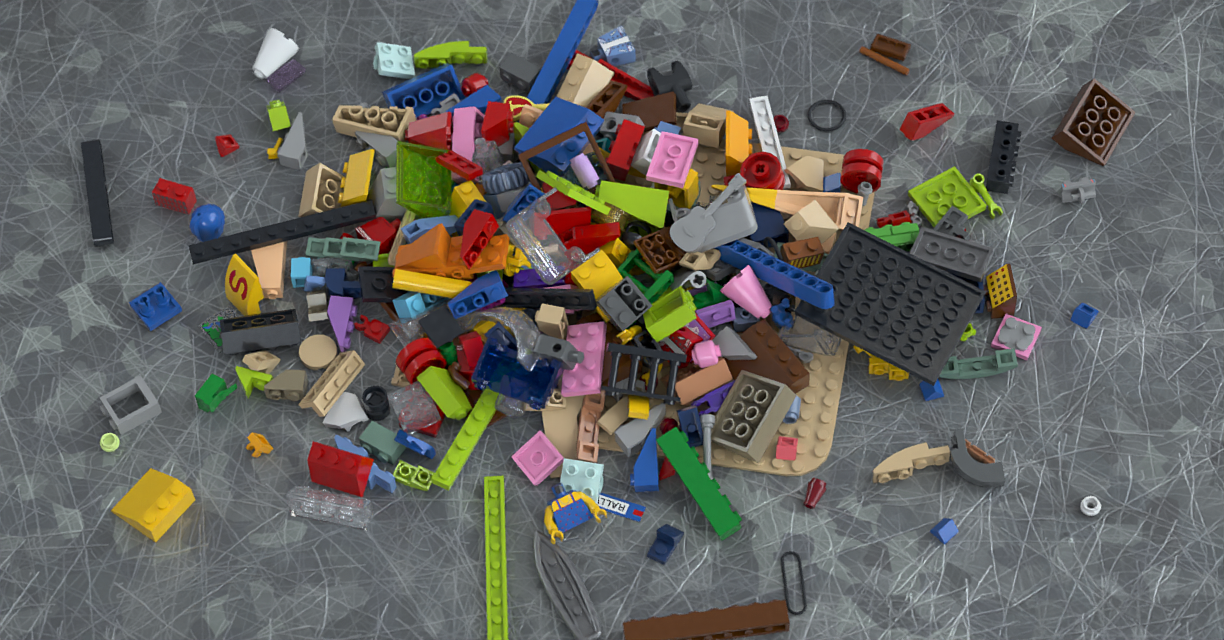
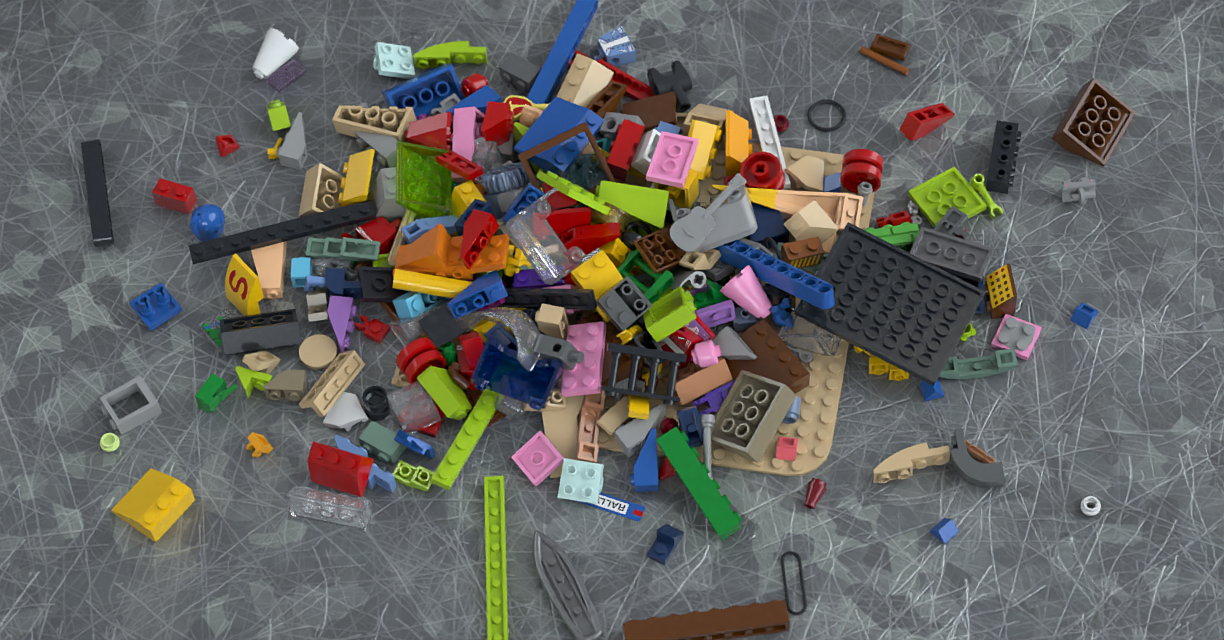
(568, 511): torso -> none
(584, 171): lavender head -> none
(707, 137): none -> yellow slope

